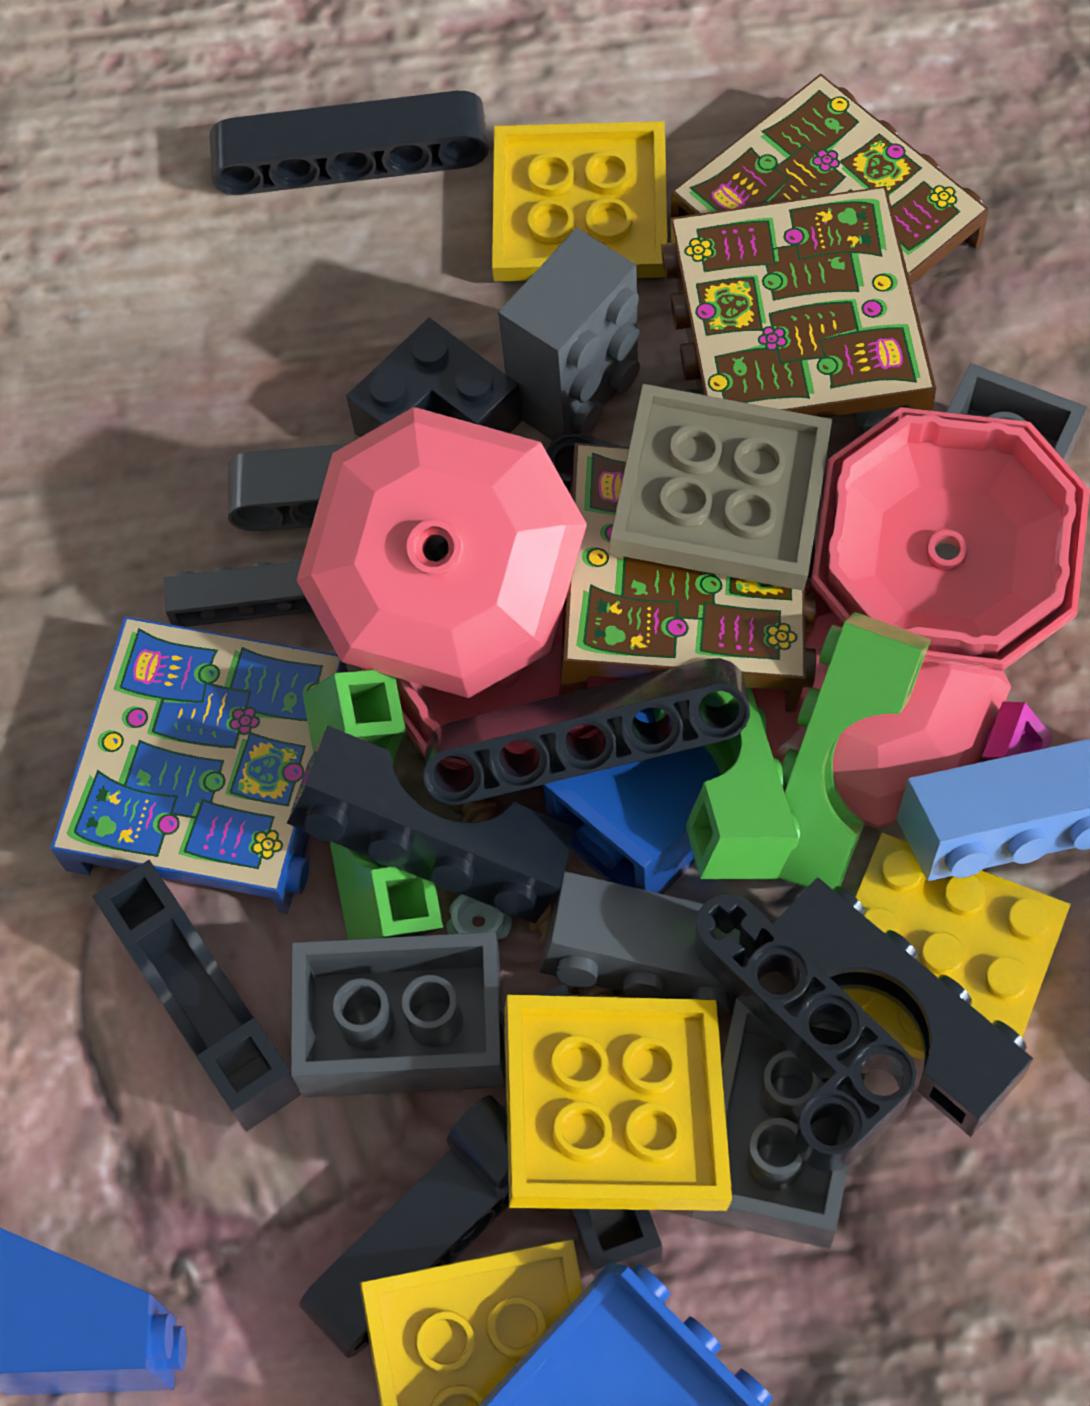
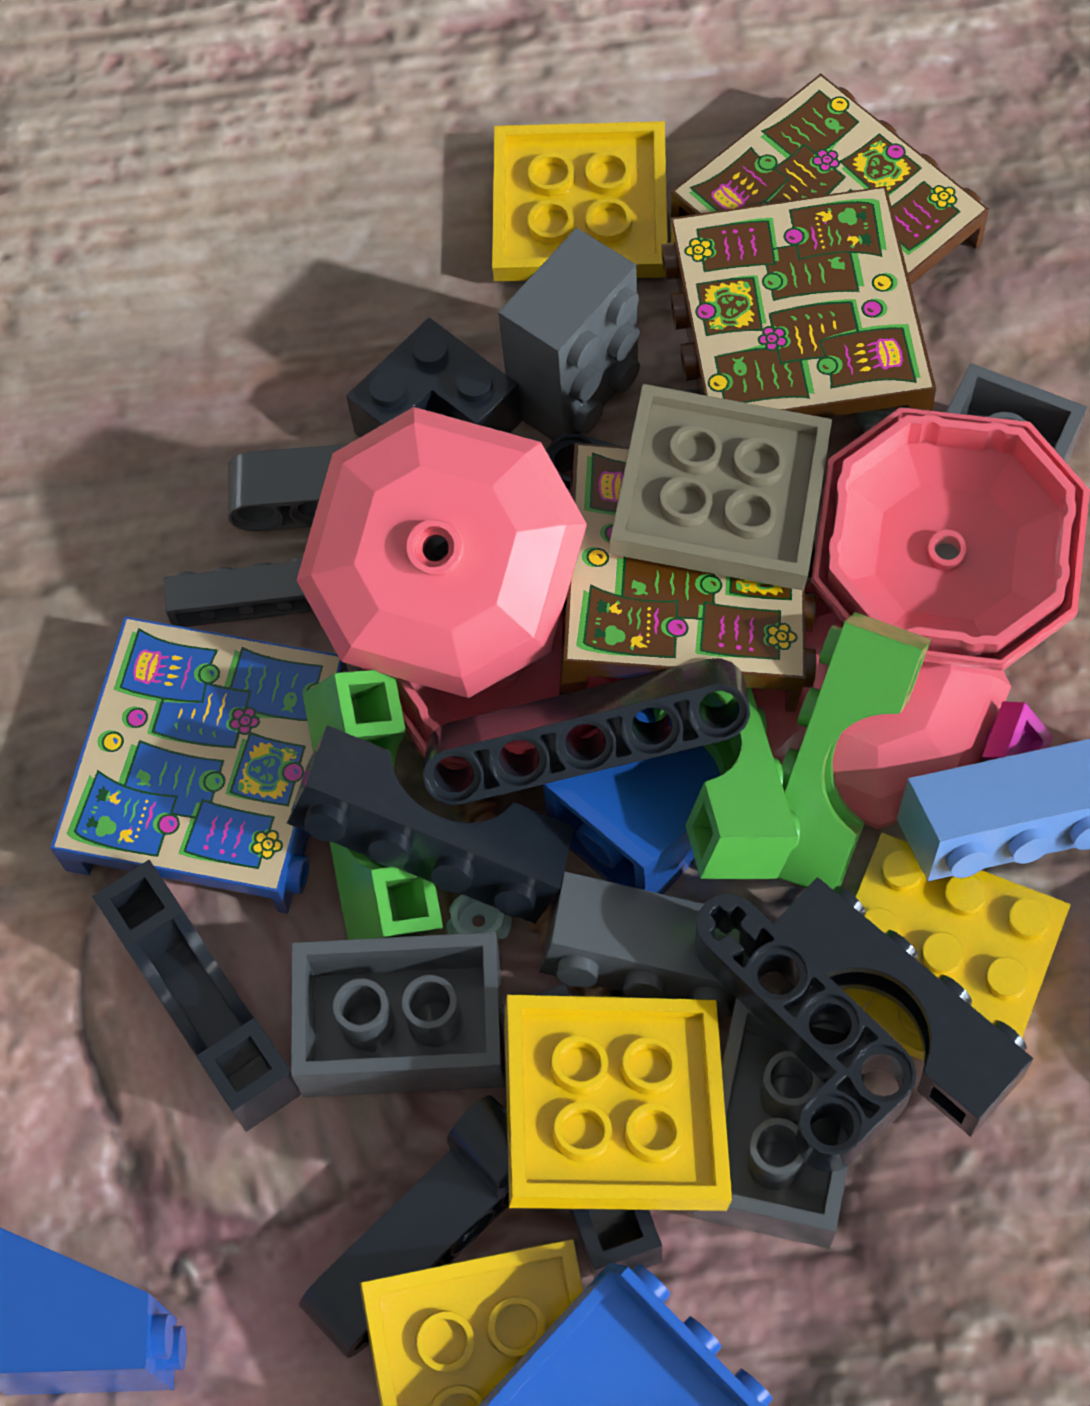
(348, 142): black beam -> none

